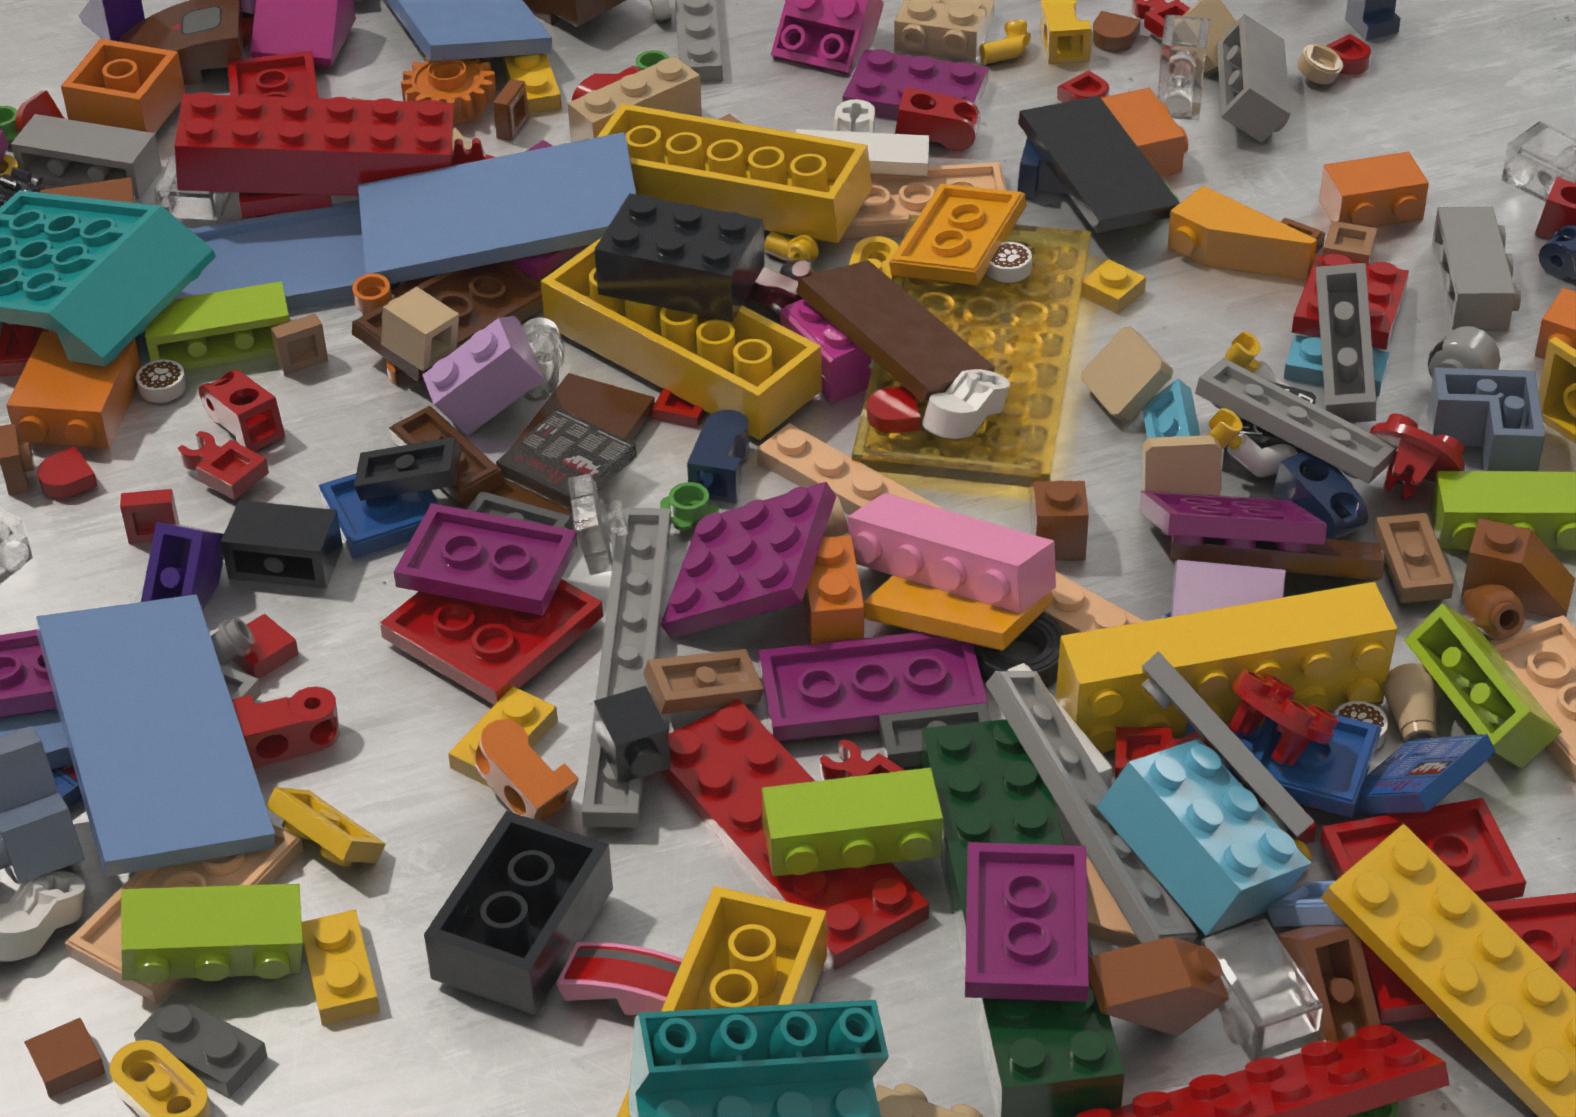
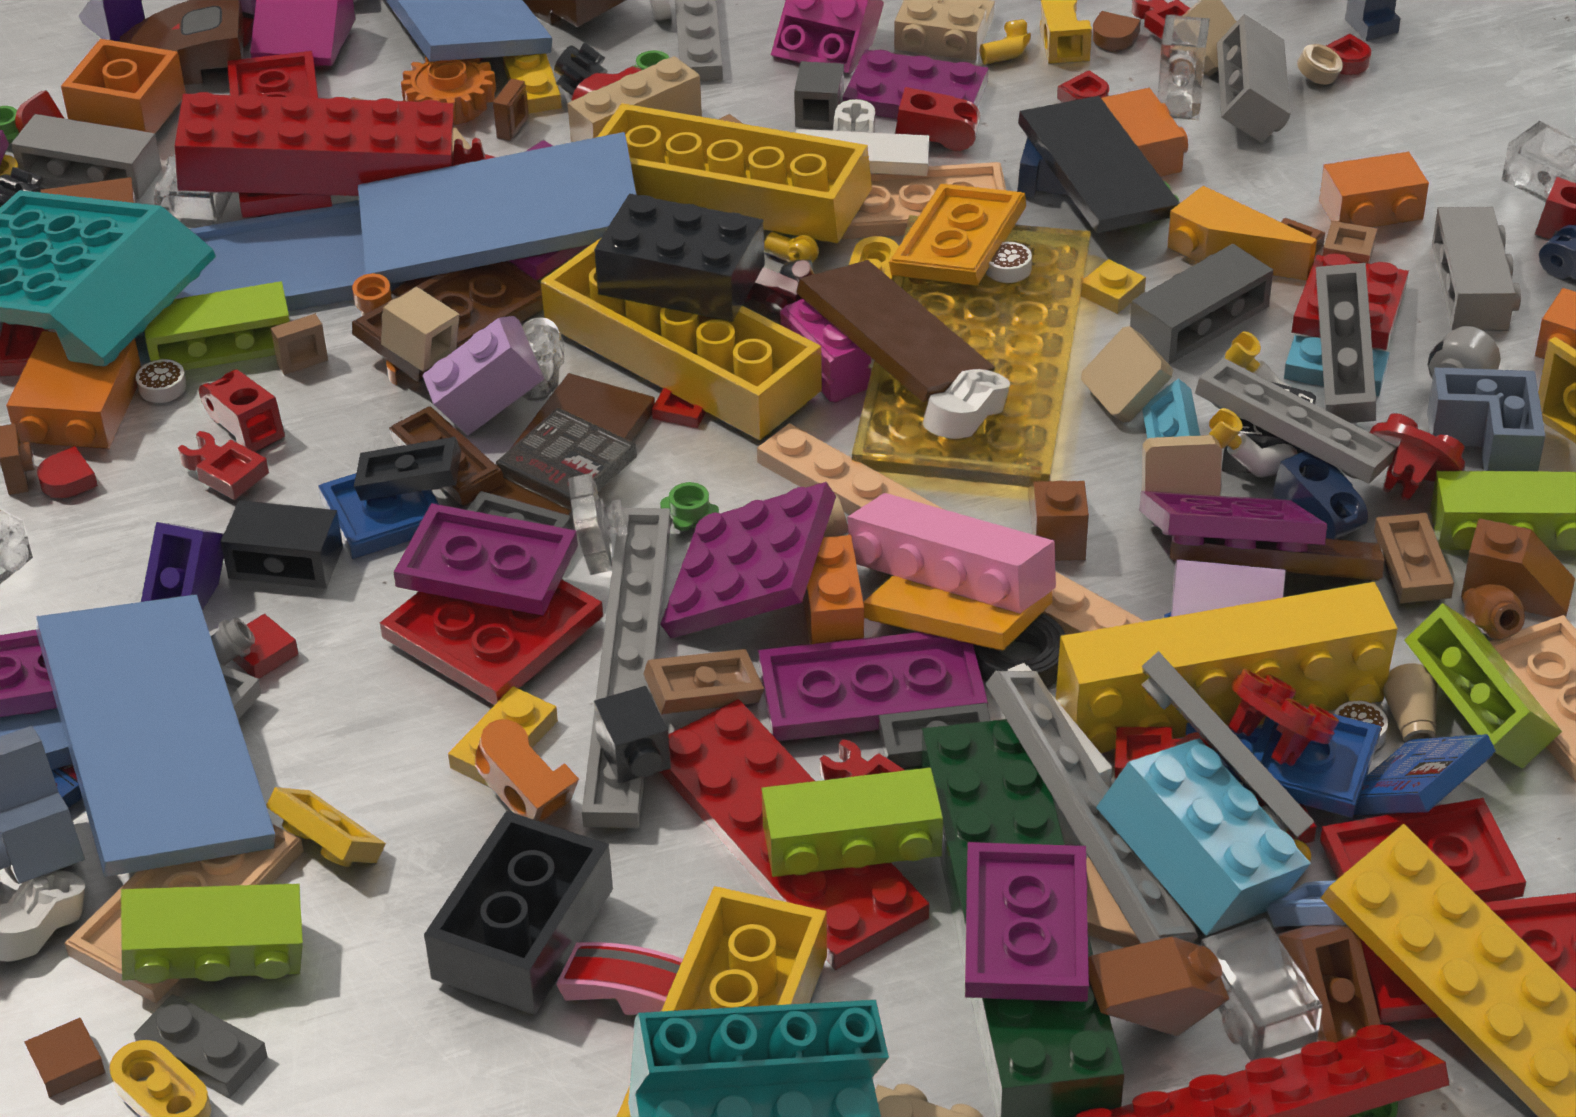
(143, 510): red tile -> none
(287, 725): red leg -> none
(339, 967): yellow plate -> none
(577, 65): none -> black gear
(719, 455): dark blue leg -> none
(818, 94): none -> dark grey brick
(893, 410): red tile -> none
(1202, 302): none -> dark grey brick

